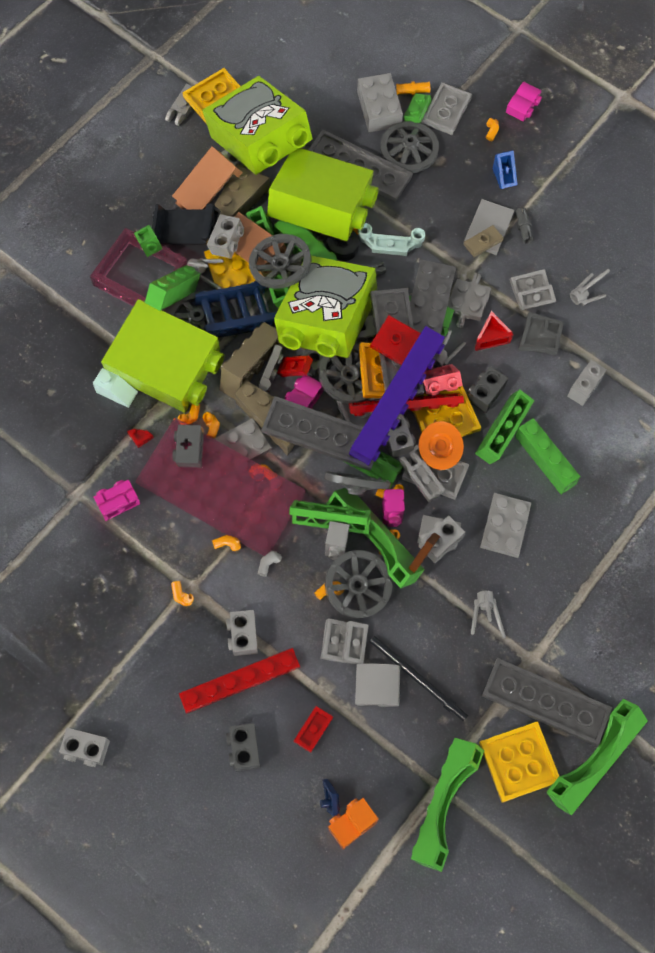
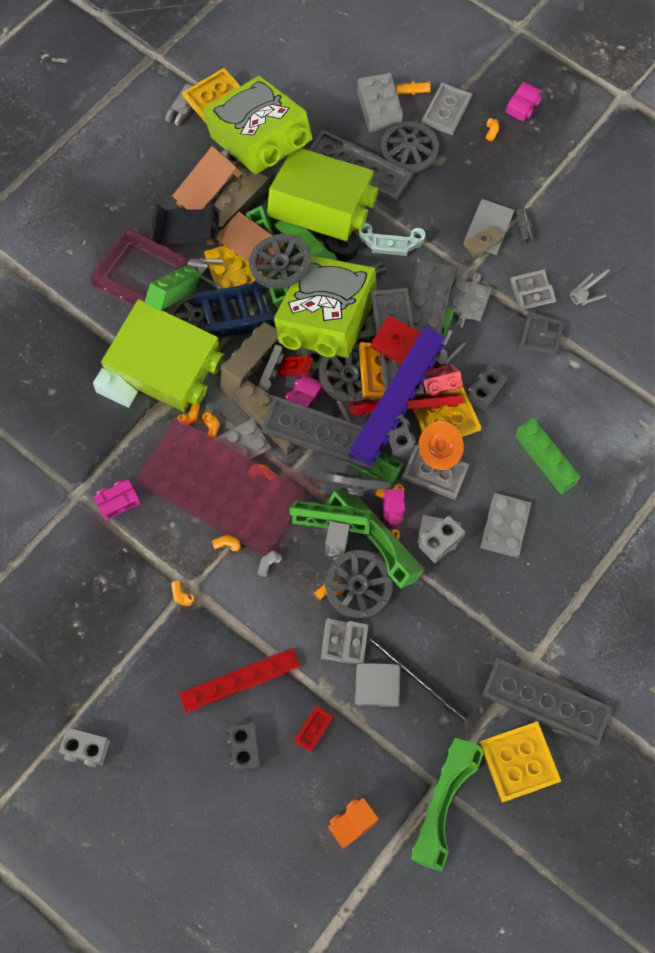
(140, 437): red tile -> none
(148, 240): bright green bracket -> none
(193, 456): dark grey brick -> none
(225, 236): light grey brick -> none
(247, 632): light grey brick -> none
(331, 799): dark blue piece -> none
(417, 108): bright green plate -> none
(423, 477): light grey hinge -> none
(423, 553): reddish brown tile -> none
(486, 602): light grey plant -> none
(493, 334): red slope -> none
(504, 427): bright green brick -> none
(505, 169): blue slope -> none
(575, 786): bright green arch -> none
(586, 382): light grey brick -> none

